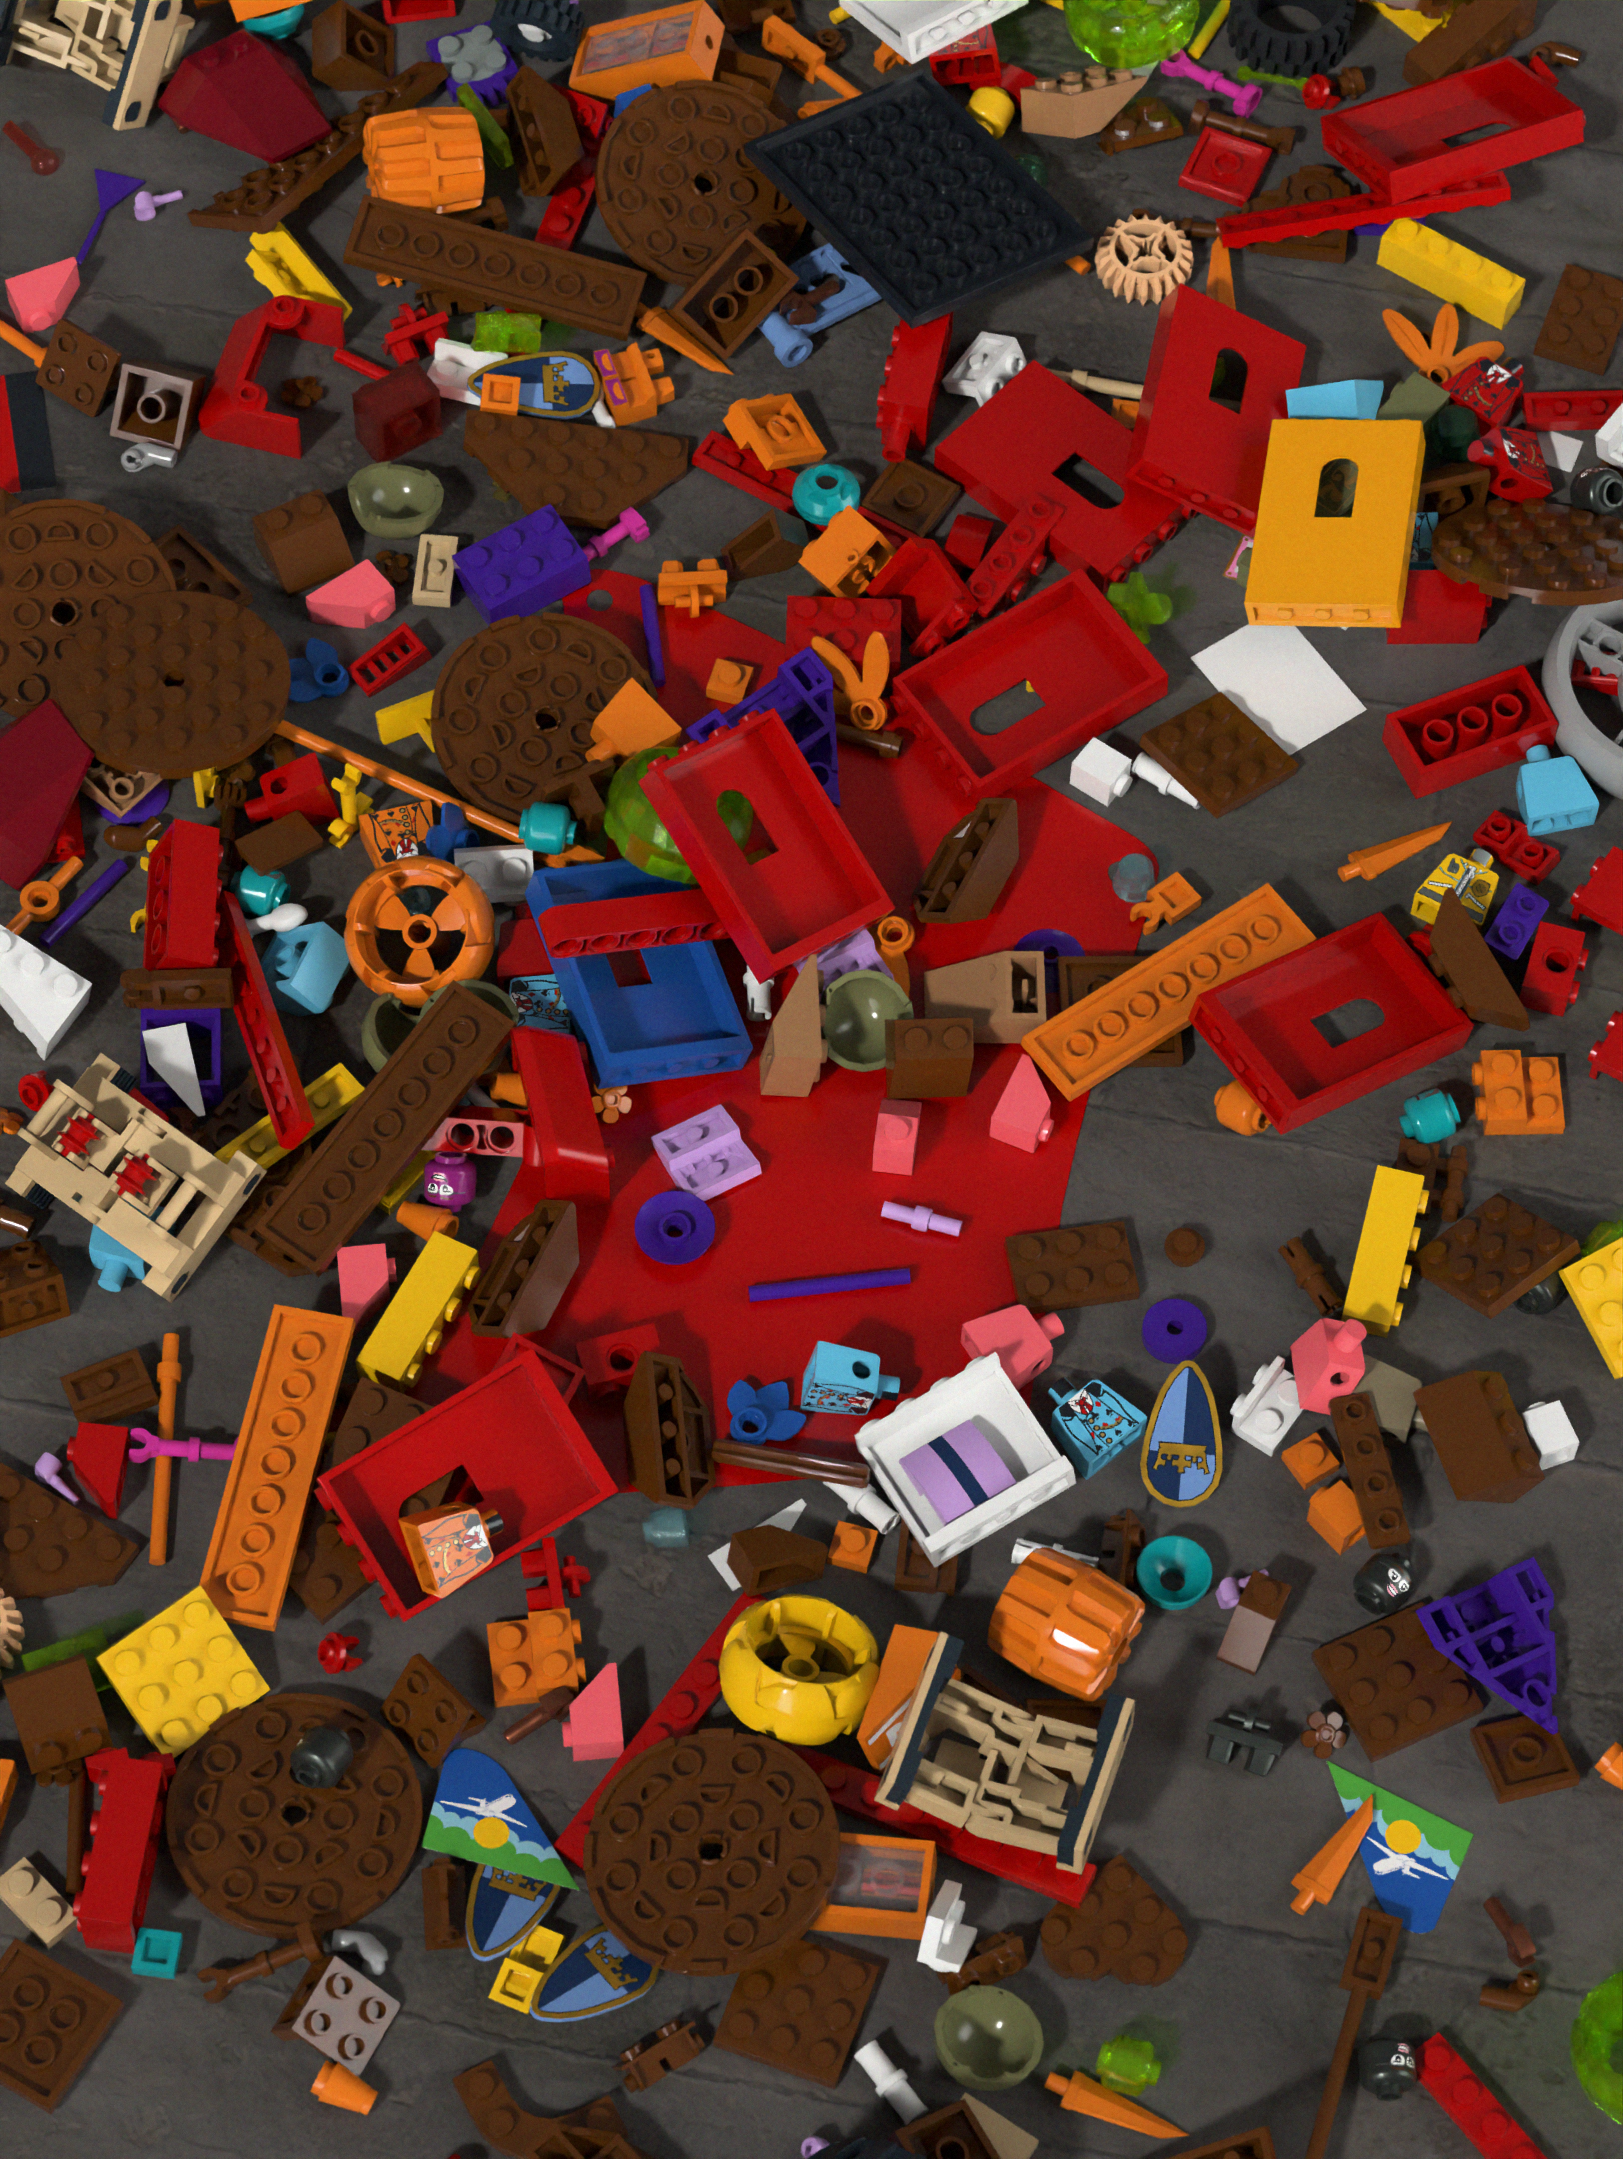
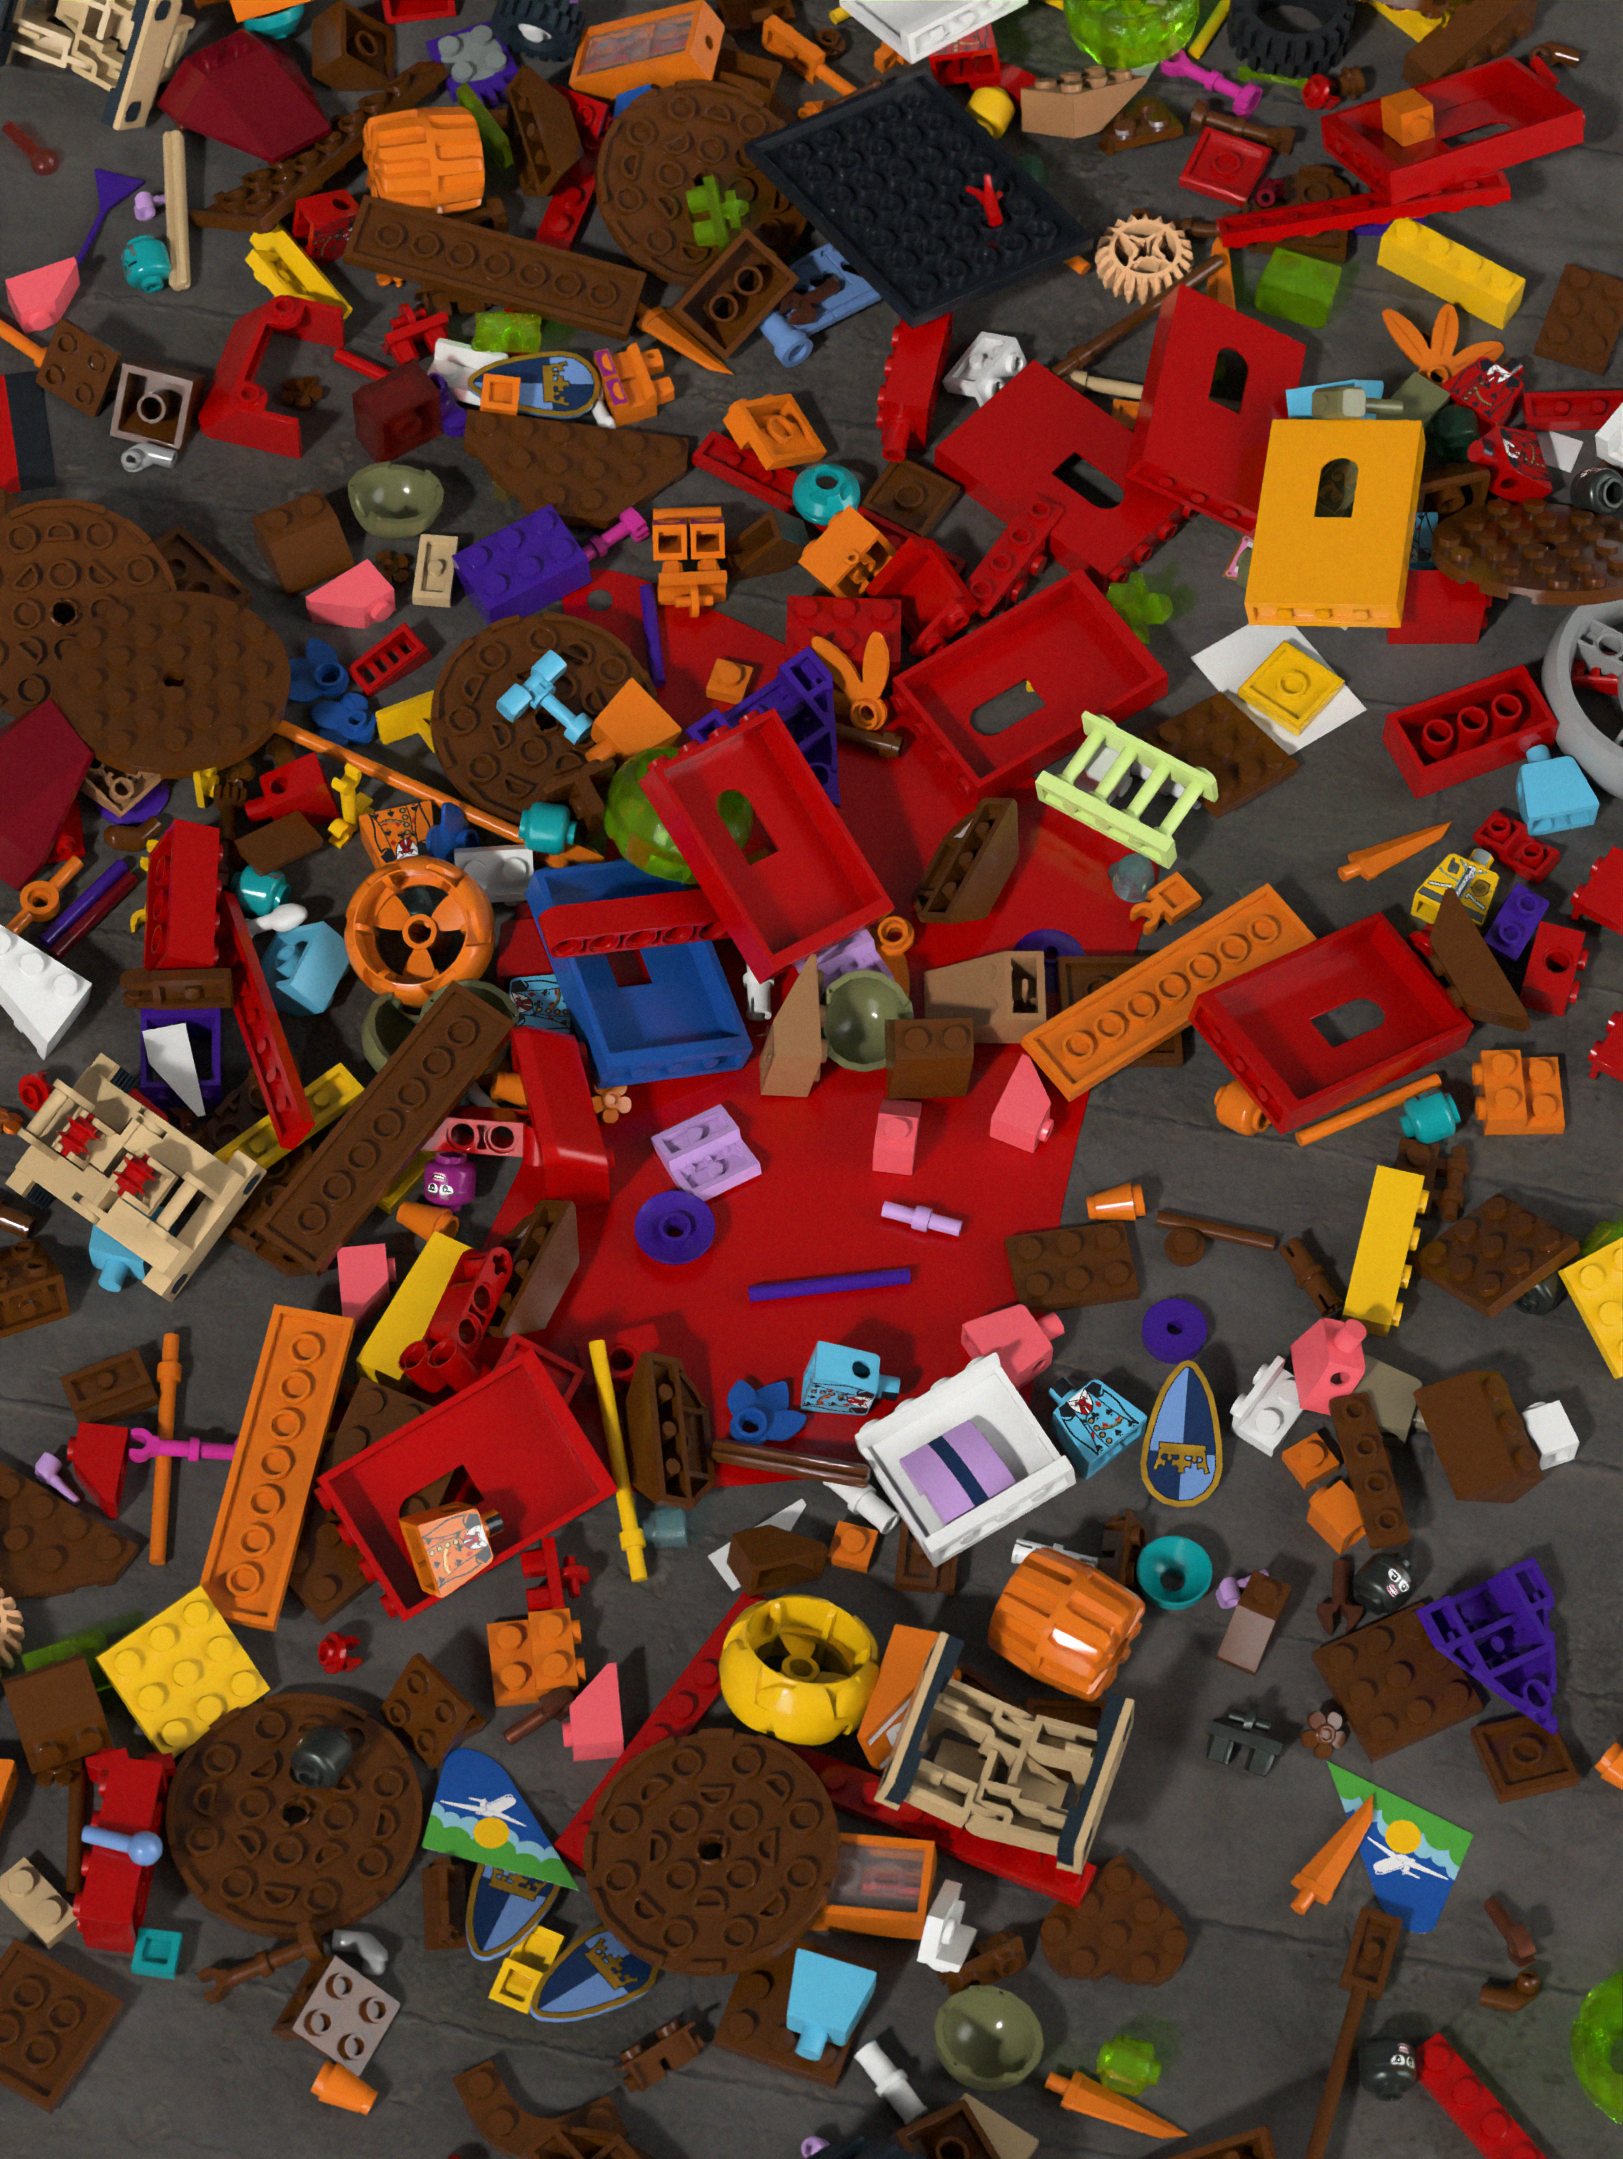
(93, 916): none -> dark red bar
(143, 1847): none -> medium blue bar
(146, 263): none -> teal head
(176, 209): none -> tan axle
(324, 224): none -> red torso
(345, 720): none -> blue plate
(451, 414): none -> dark purple piece
(459, 1323): none -> red piece
(539, 692): none -> medium azure bar
(631, 1537): none -> yellow bar
(688, 527): none -> orange hips
(708, 198): none -> clear neon green hips
(826, 2001): none -> medium azure torso
(874, 83): none -> reddish brown hinge
(968, 541): red slope -> none
(989, 200): none -> red bar
(1083, 354): none -> reddish brown bar
(1118, 1203): none -> orange cone
(1125, 825): none -> yellowish green fence
(1217, 1231): none -> reddish brown bar
(1268, 191): none -> dark red arm
(1290, 688): none -> yellow tile
(1298, 288): none -> clear neon green piece
(1339, 1601): none -> copper bar
(1349, 404): none -> olive piece
(1366, 1110): none -> orange bar
(1407, 117): none -> orange brick

